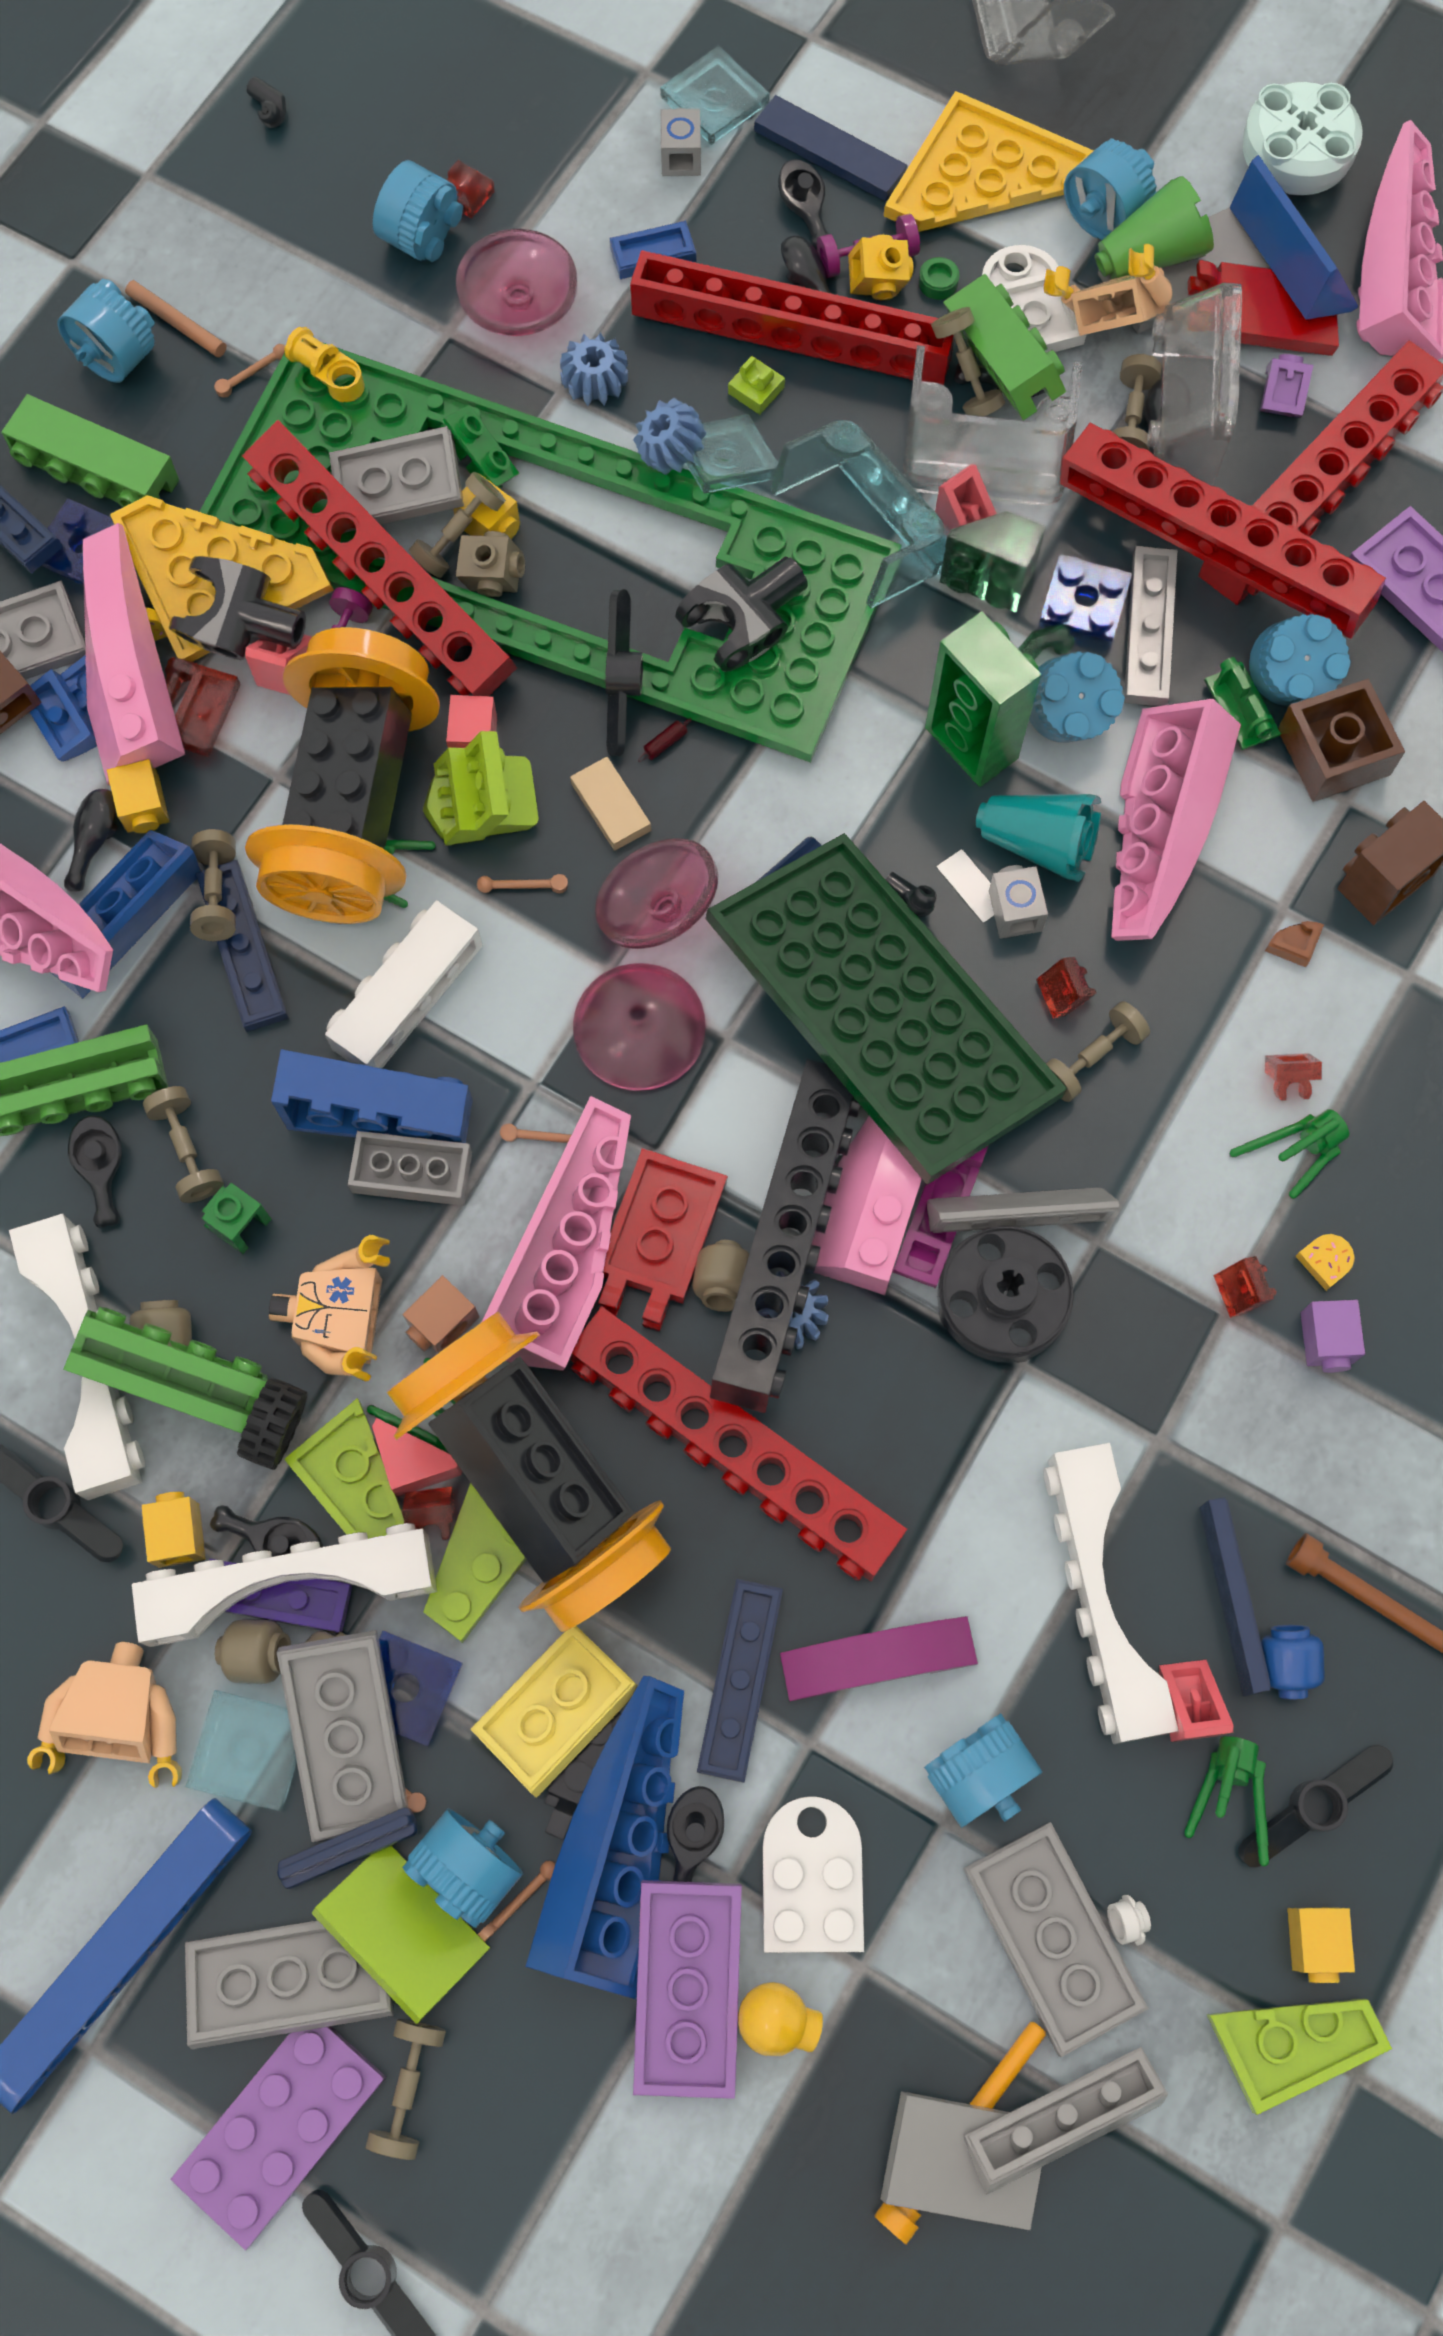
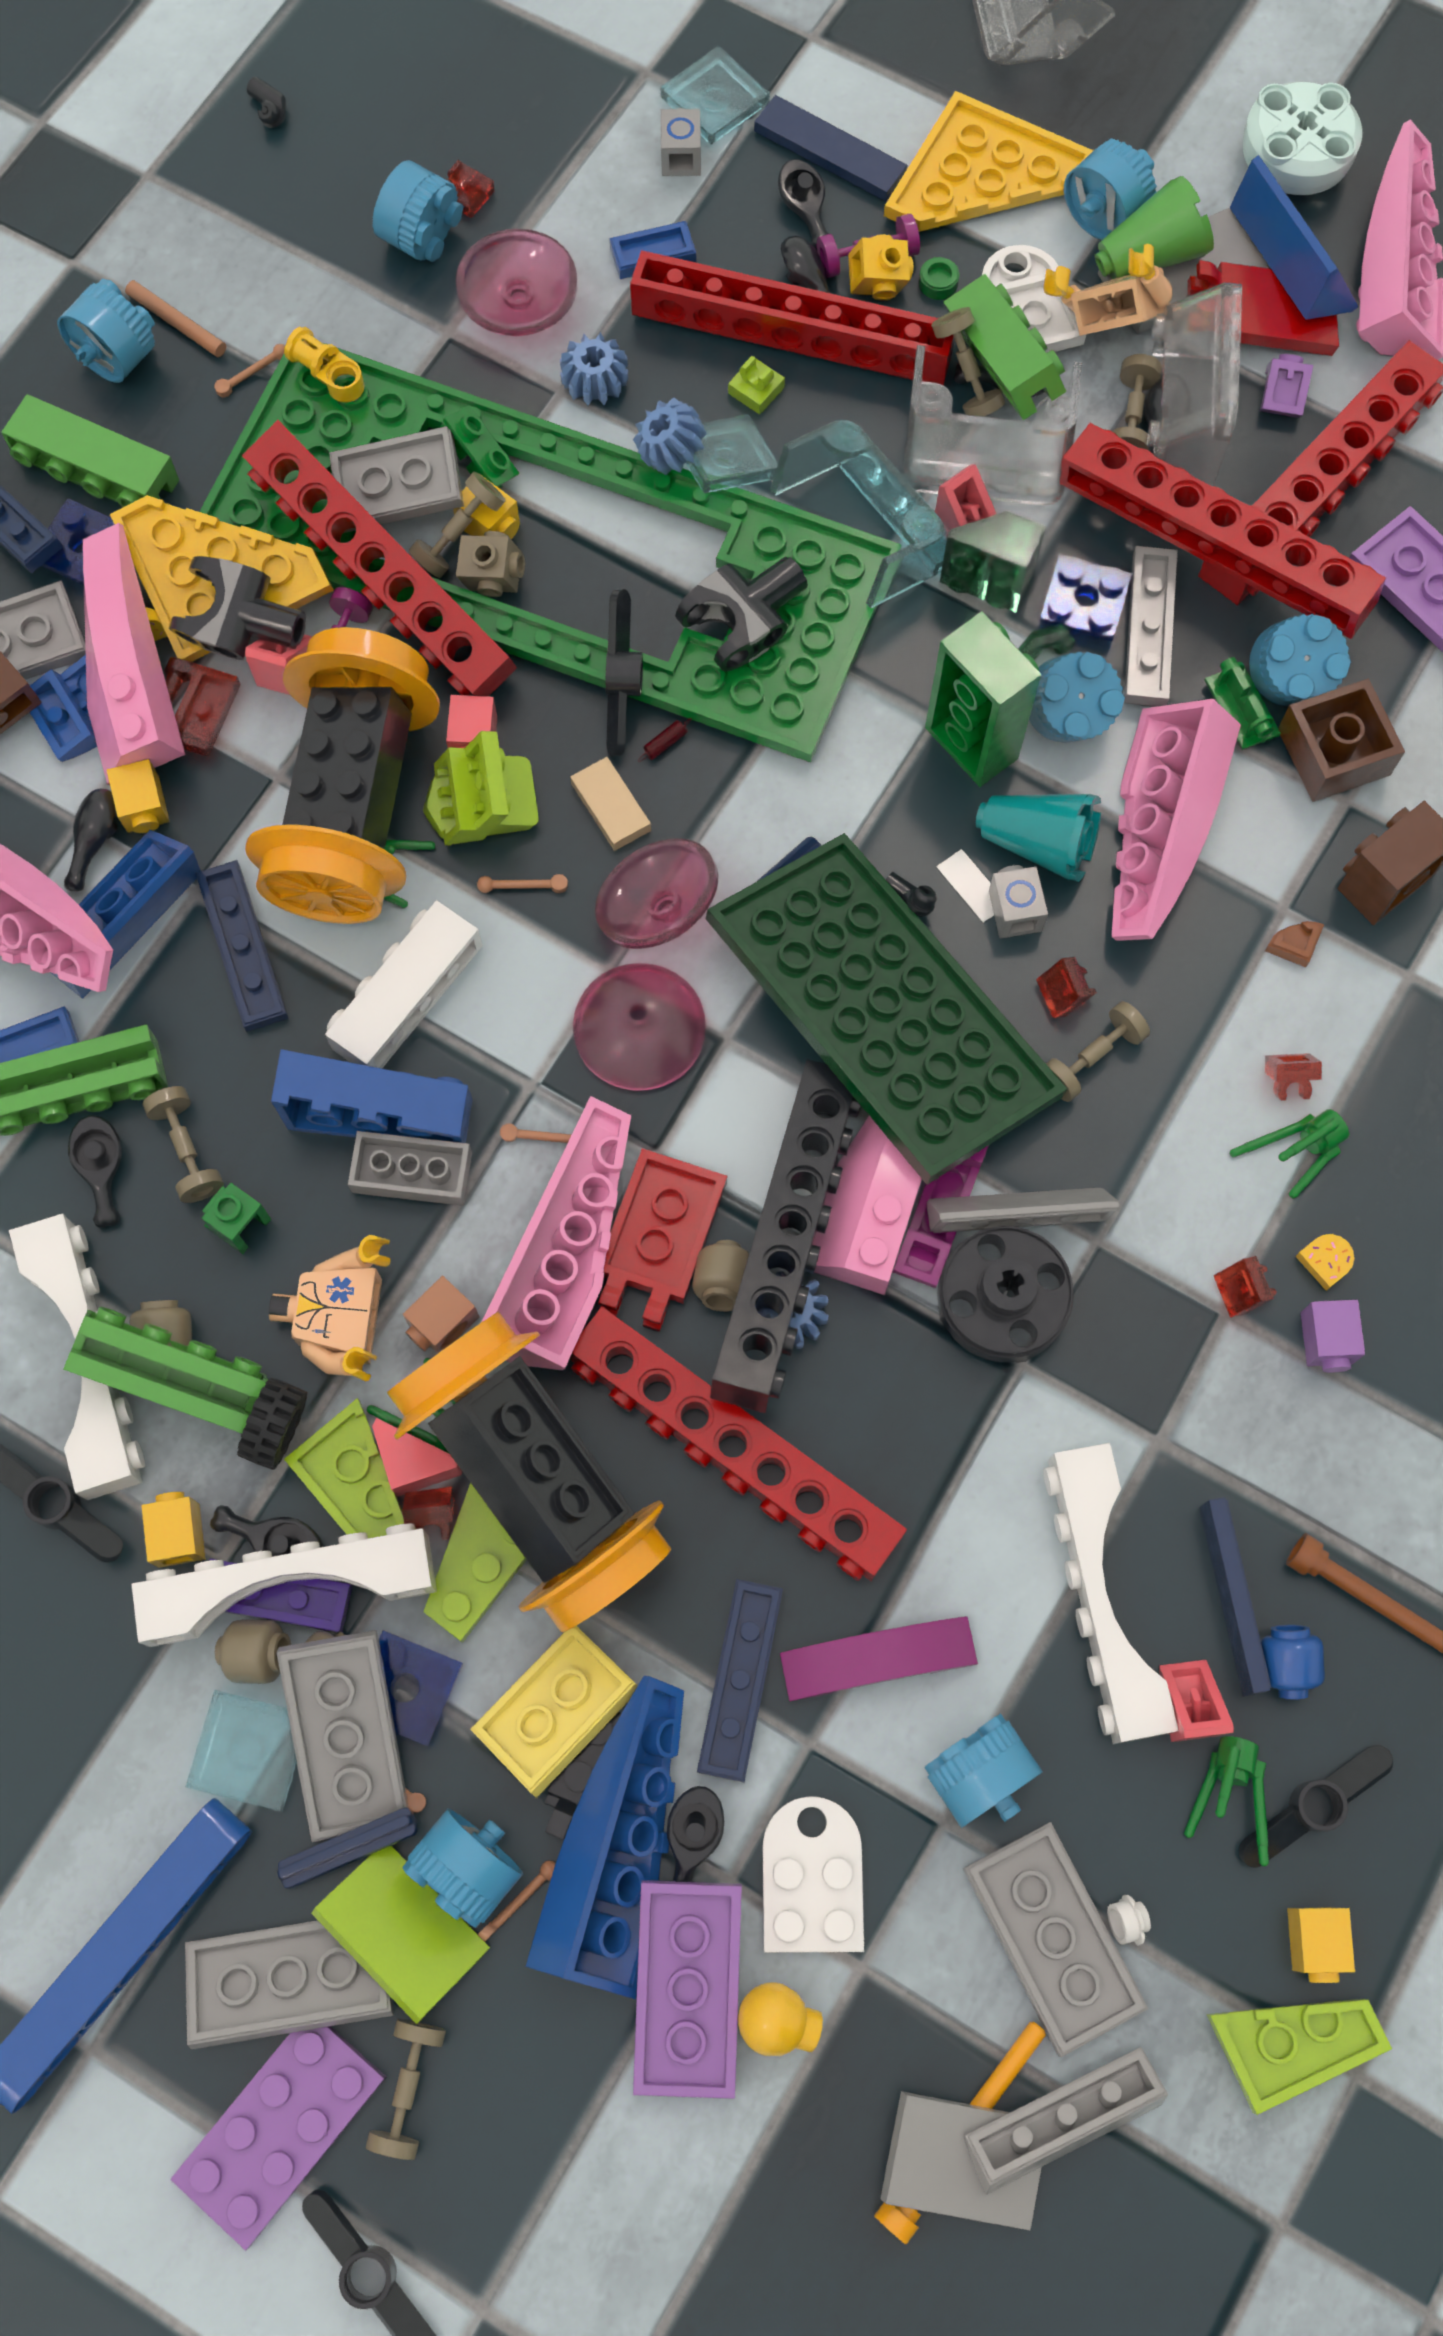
(110, 1714): light nougat torso -> none
(213, 921): dark tan wheel -> none

